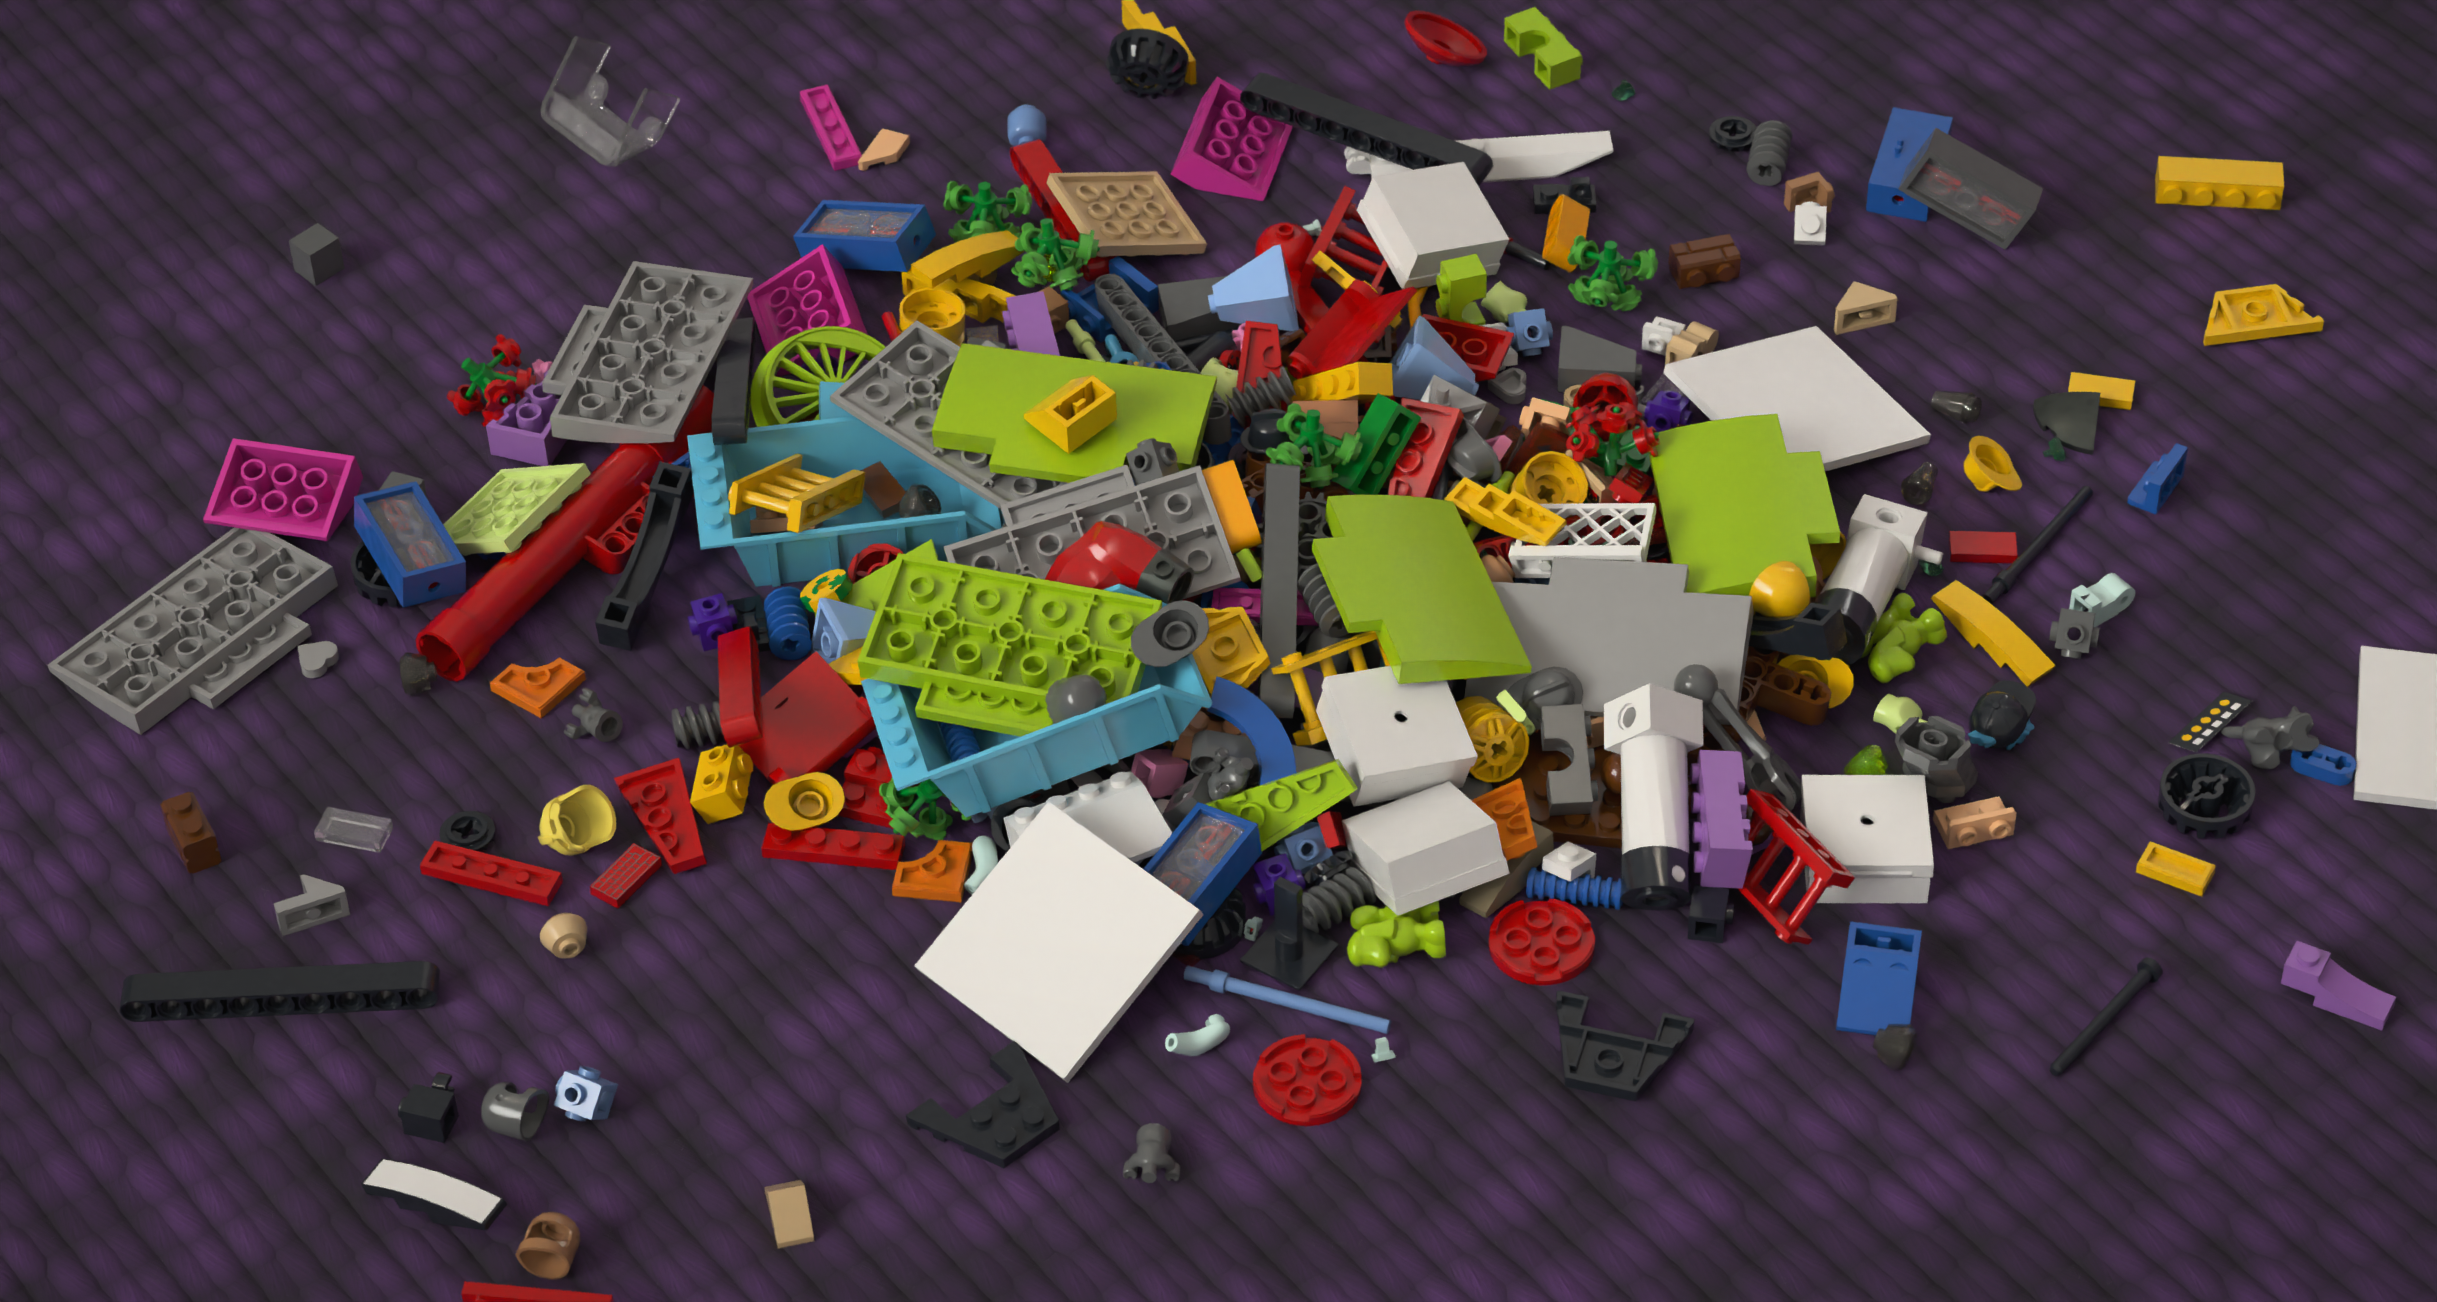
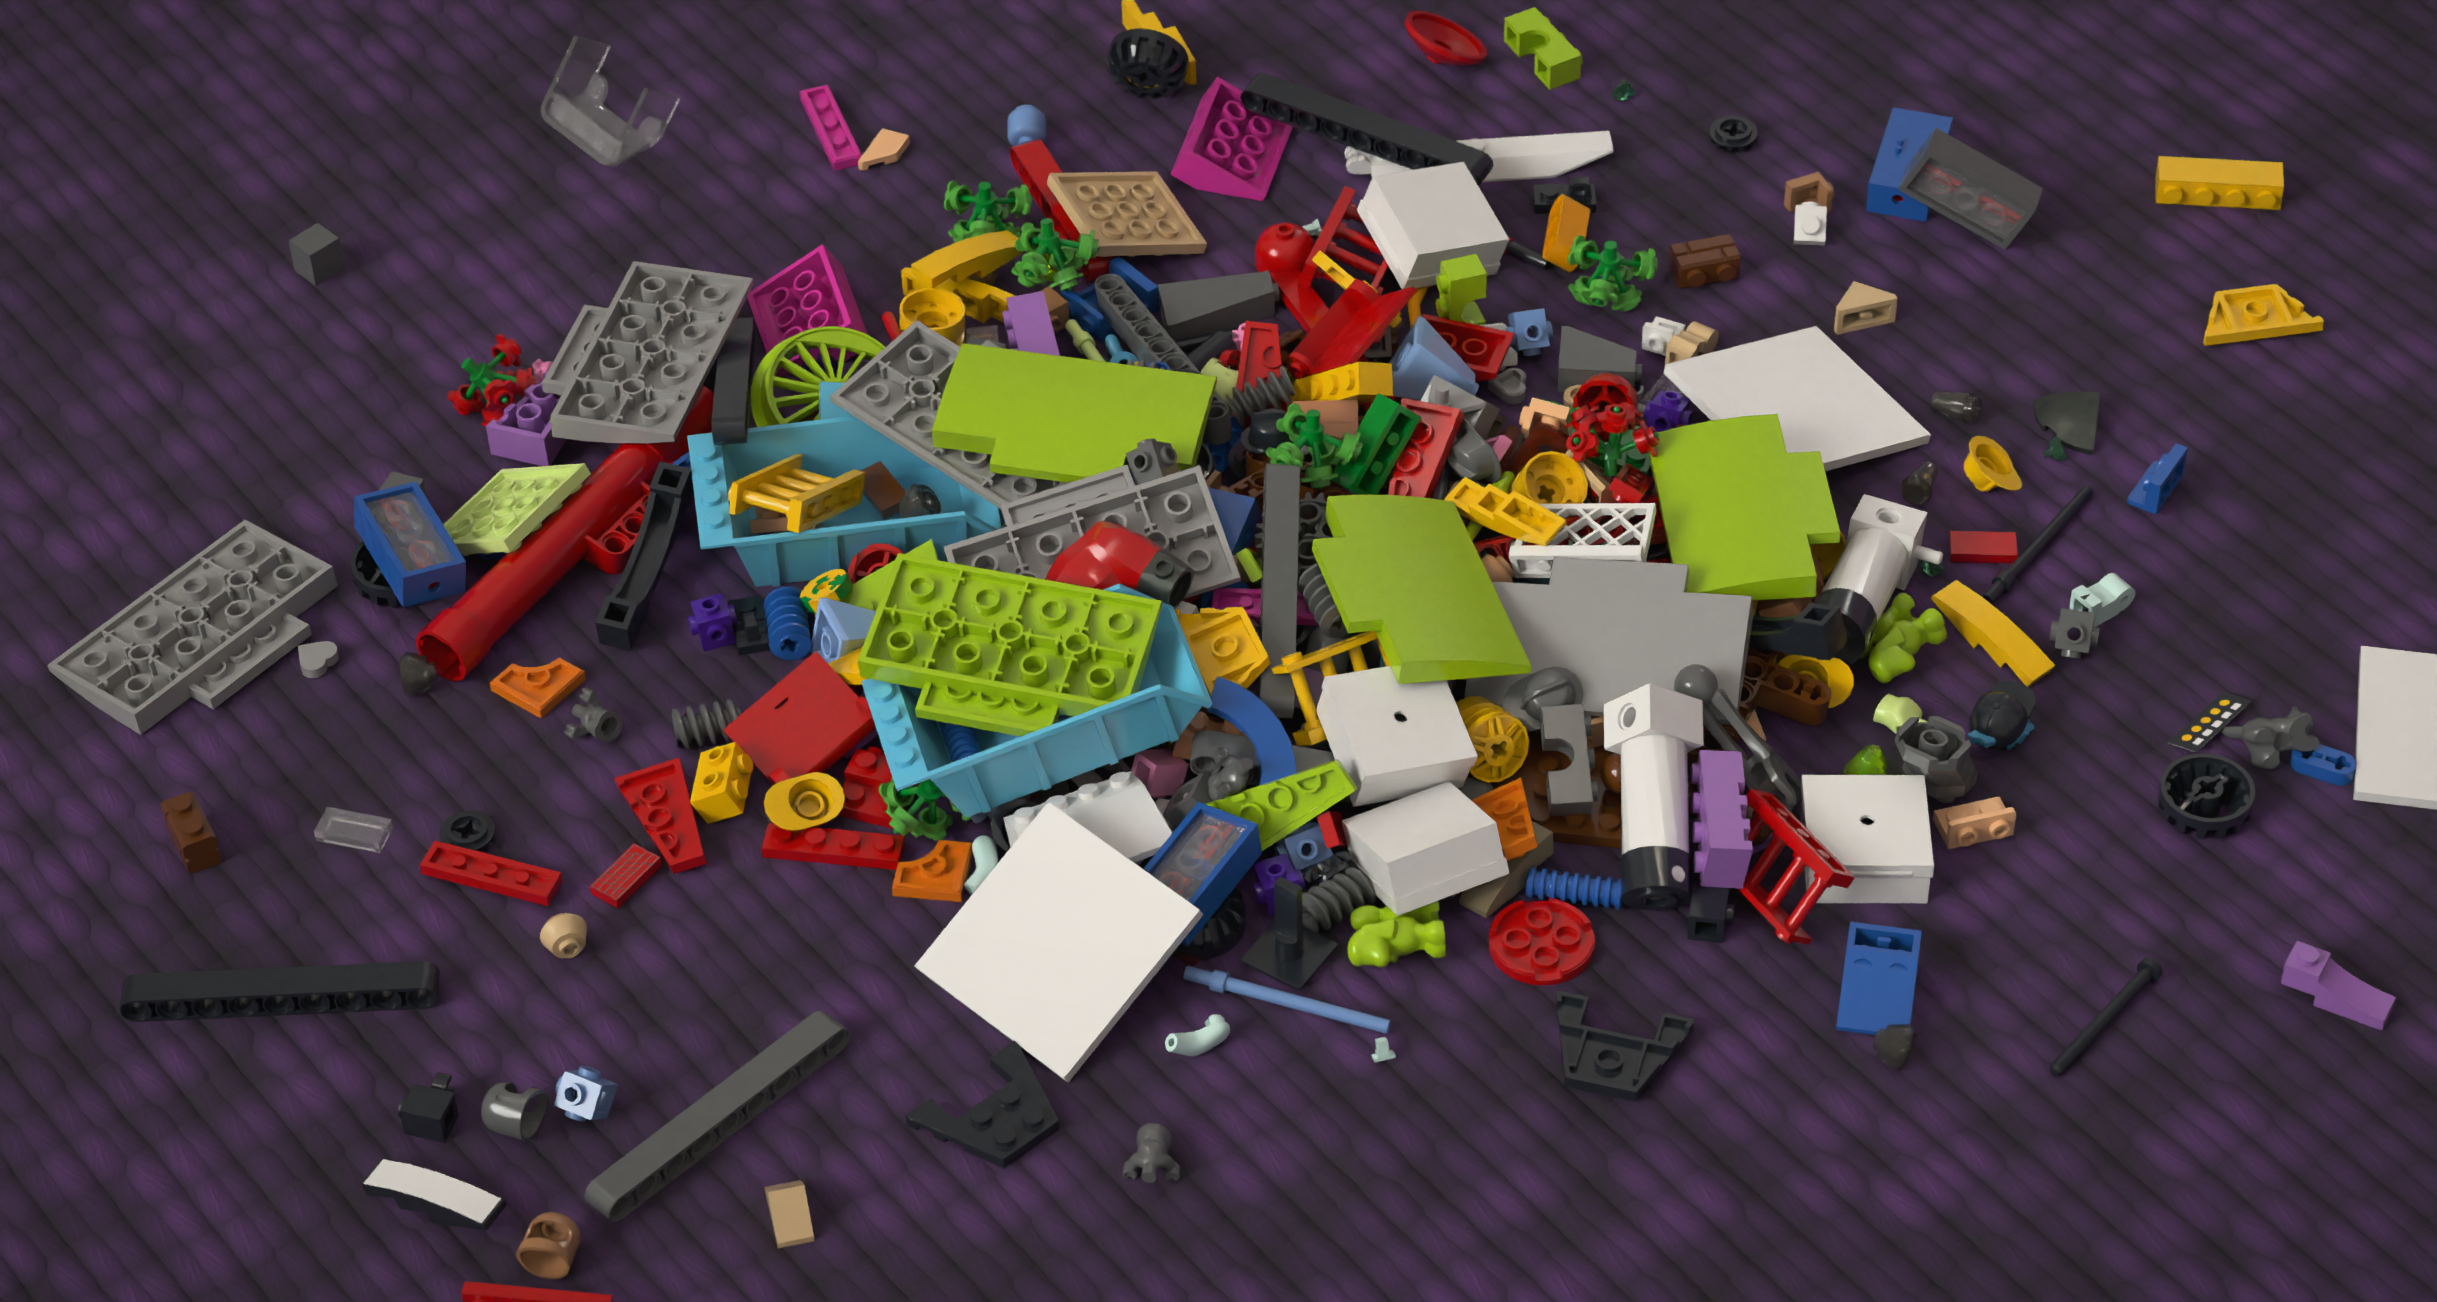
(284, 490): dark pink slope -> none
(318, 905): light grey slope -> none
(577, 821): light yellow helmet -> none
(716, 1116): none -> dark grey beam
(739, 687): red beam -> none
(868, 233): blue brick -> none
(1074, 412): yellow slope -> none
(1074, 697): dark grey hair -> none
(1170, 634): dark grey piece -> none
(1232, 506): light orange beam -> none
(1252, 927): light aqua piece -> none
(1257, 293): light blue slope -> none
(1307, 1080): red tile -> none
(1503, 301): yellowish green piece -> none
(1511, 706): yellowish green piece -> none
(1570, 862): white bracket -> none
(1769, 152): dark grey piece -> none
(1780, 590): yellow helmet -> none
(2113, 391): yellow tile -> none
(2175, 868): yellow tile -> none

